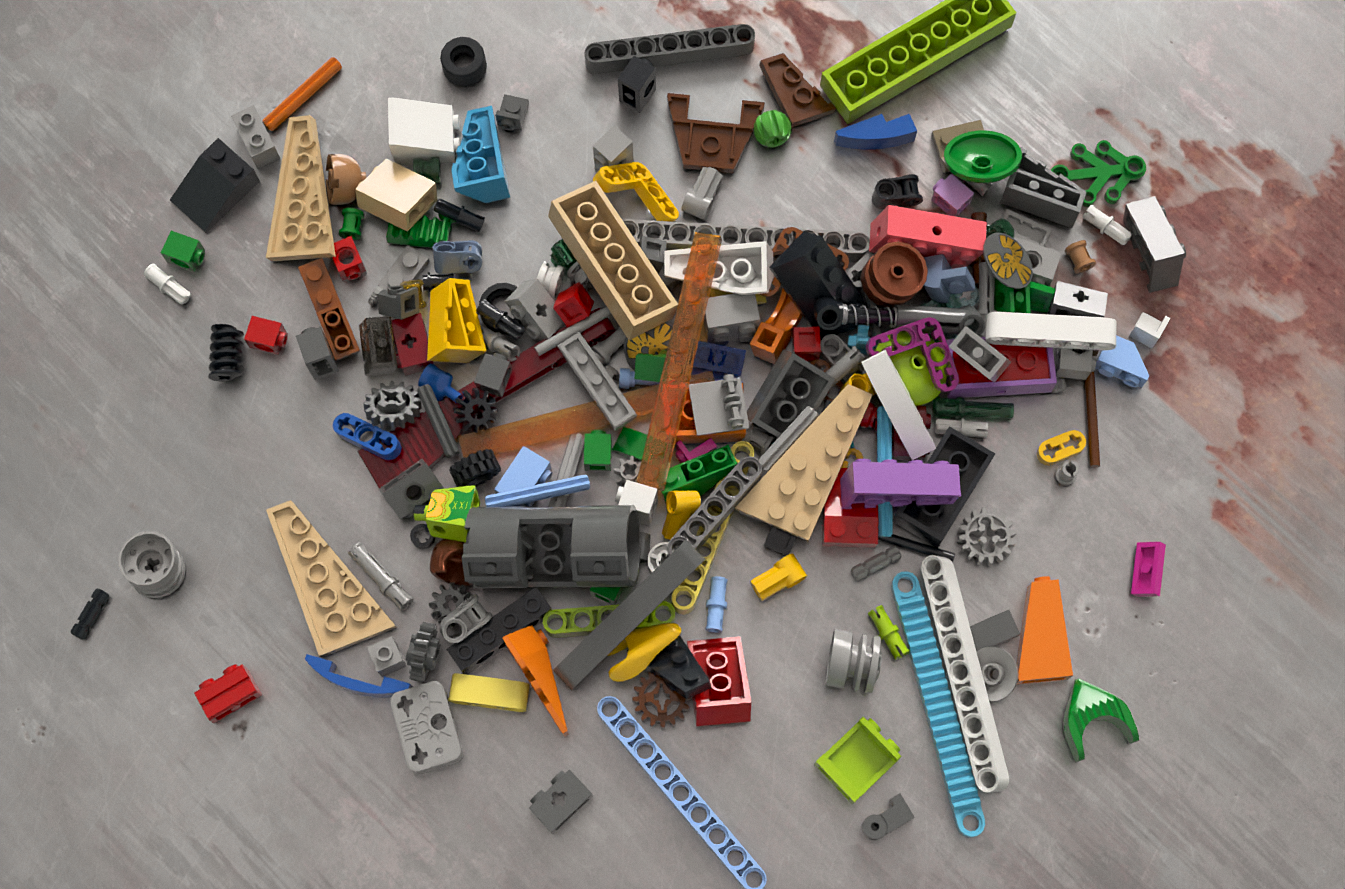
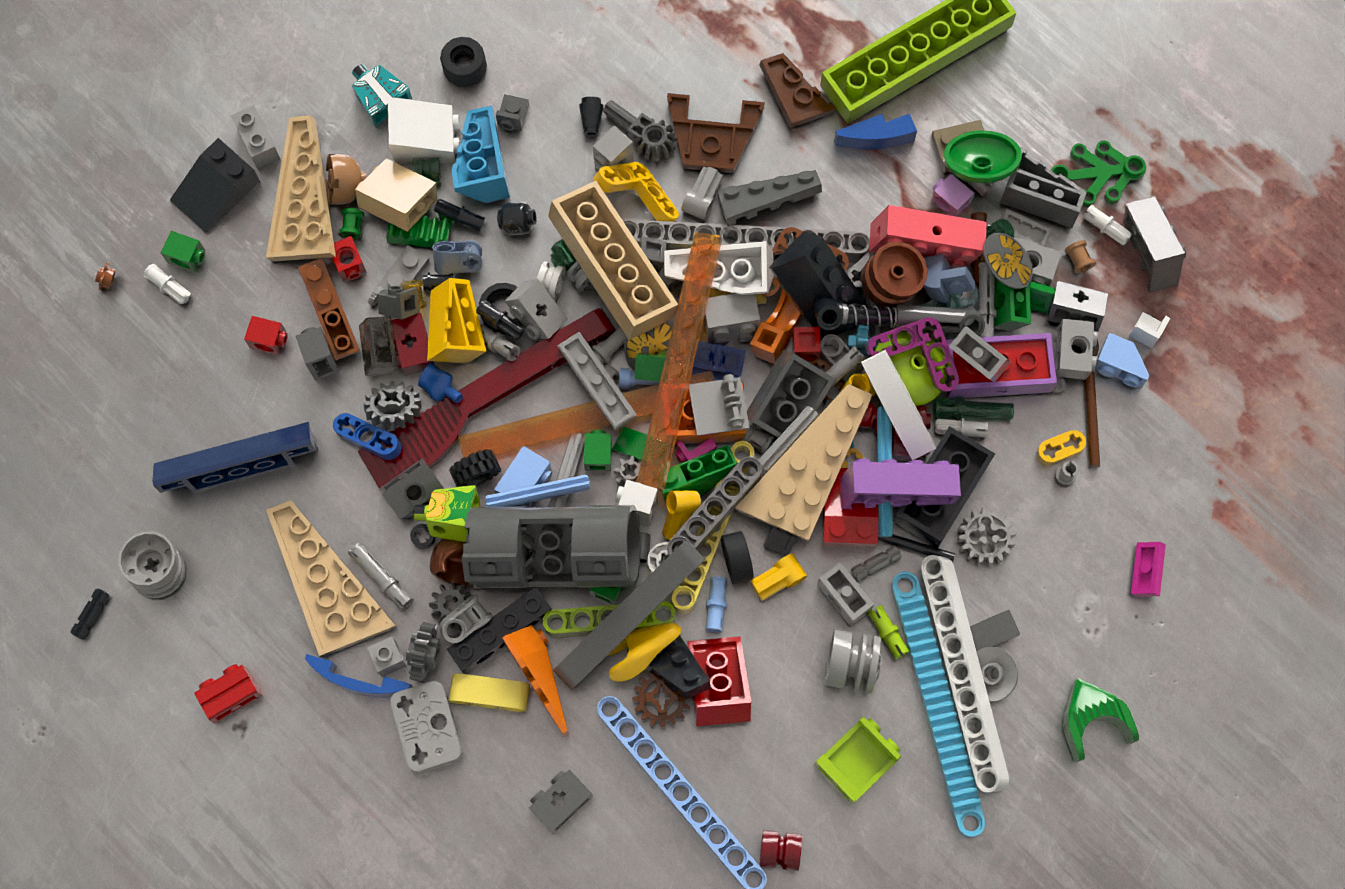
(105, 276): none -> dark orange plate
(225, 352): black piece -> none
(235, 460): none -> dark blue slope
(302, 94): orange axle -> none
(375, 88): none -> teal torso
(438, 421): dark grey axle -> none
(480, 400): black gear -> none
(493, 374): dark grey brick -> none
(516, 218): none -> black head
(572, 330): light grey bar -> none
(573, 304): red brick -> none
(591, 114): none -> black cone
(637, 83): black brick -> none
(642, 130): none -> dark grey gear
(679, 40): dark grey beam -> none
(737, 557): none -> black tyre
(770, 193): none -> dark grey wing
(772, 128): bright green piece -> none
(780, 850): none -> dark red wheel
(845, 594): none -> light grey brick
(879, 825): dark grey leg -> none
(902, 192): black piece -> none
(1043, 636): orange slope -> none
(1051, 331): white beam -> none

